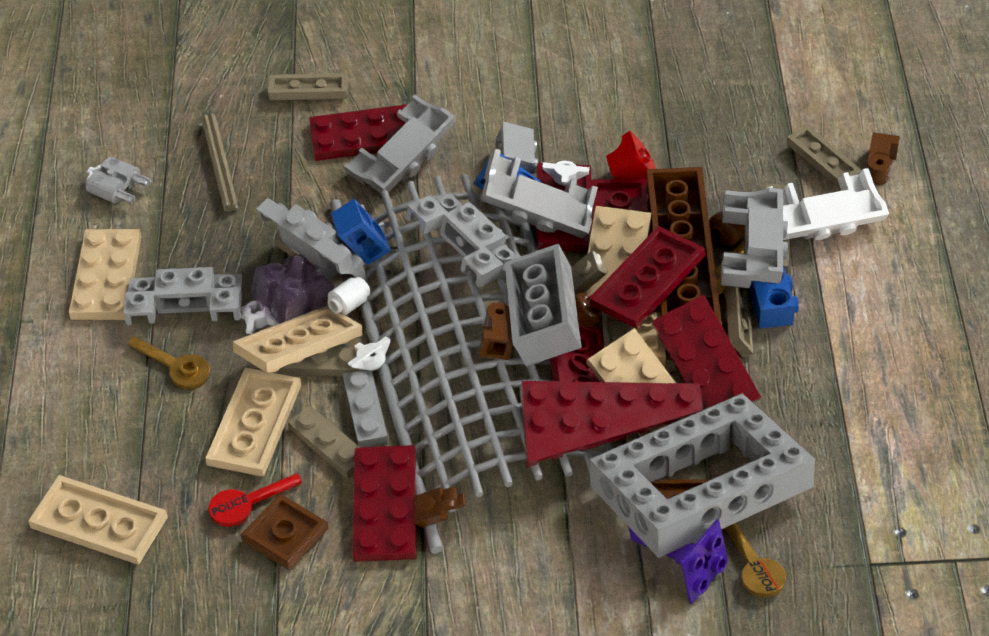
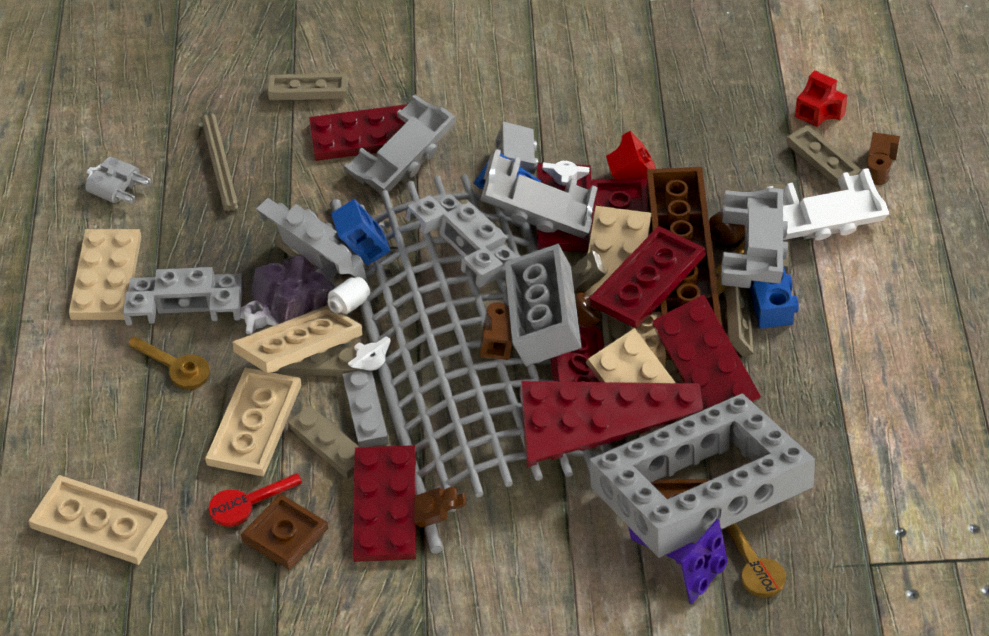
(820, 100): none -> red brick

